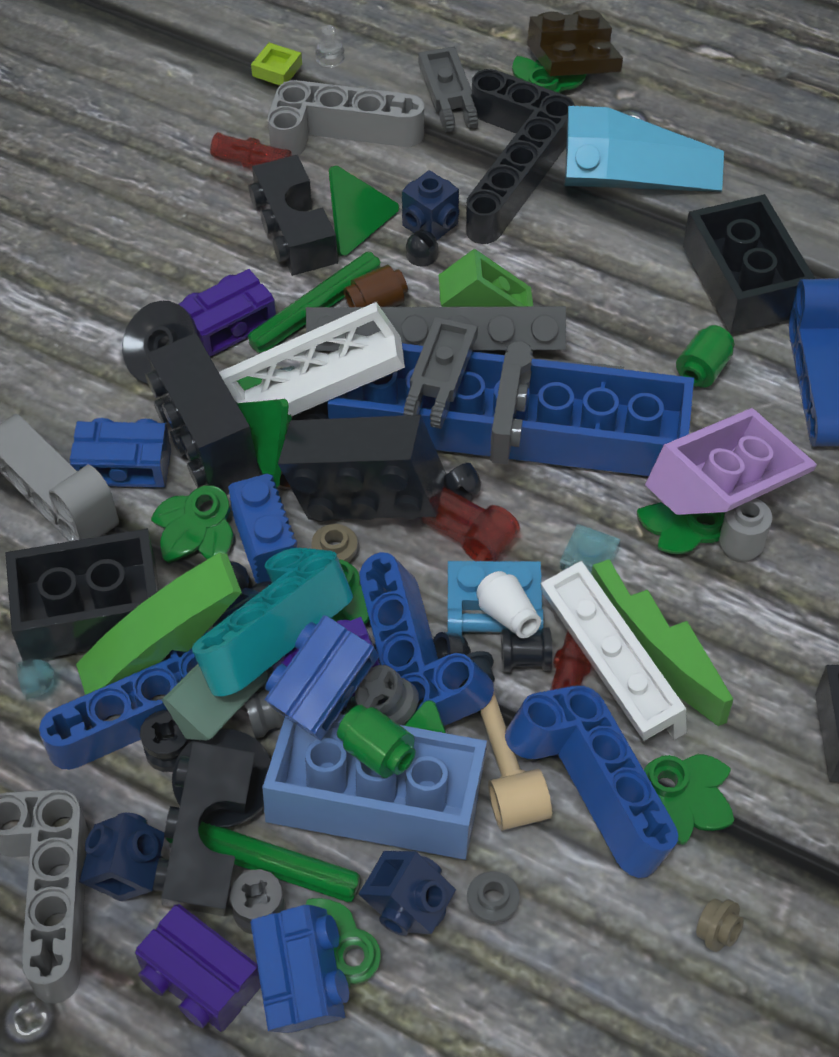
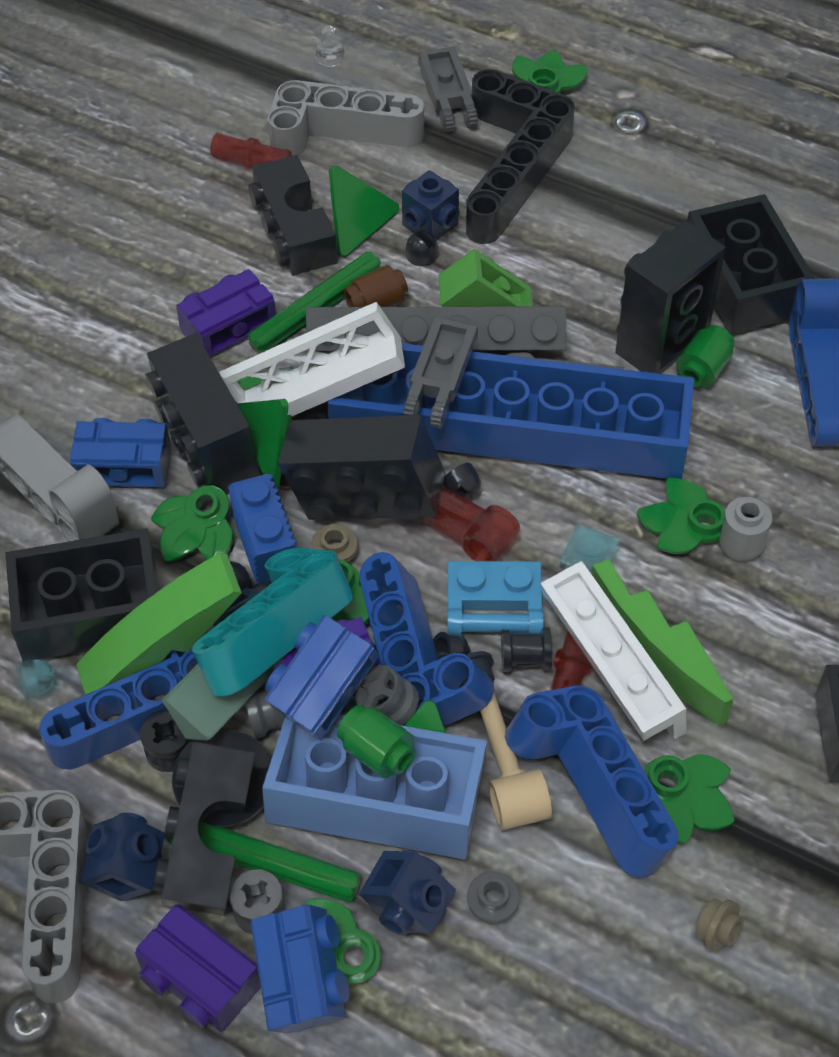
(152, 329): black dish -> none
(276, 64): lime plate -> none
(506, 602): white cone -> none
(510, 399): dark grey hinge -> none
(573, 43): dark brown plate -> none
(627, 152): medium azure wedge -> none
(668, 297): none -> black brick
(726, 465): lavender slope -> none

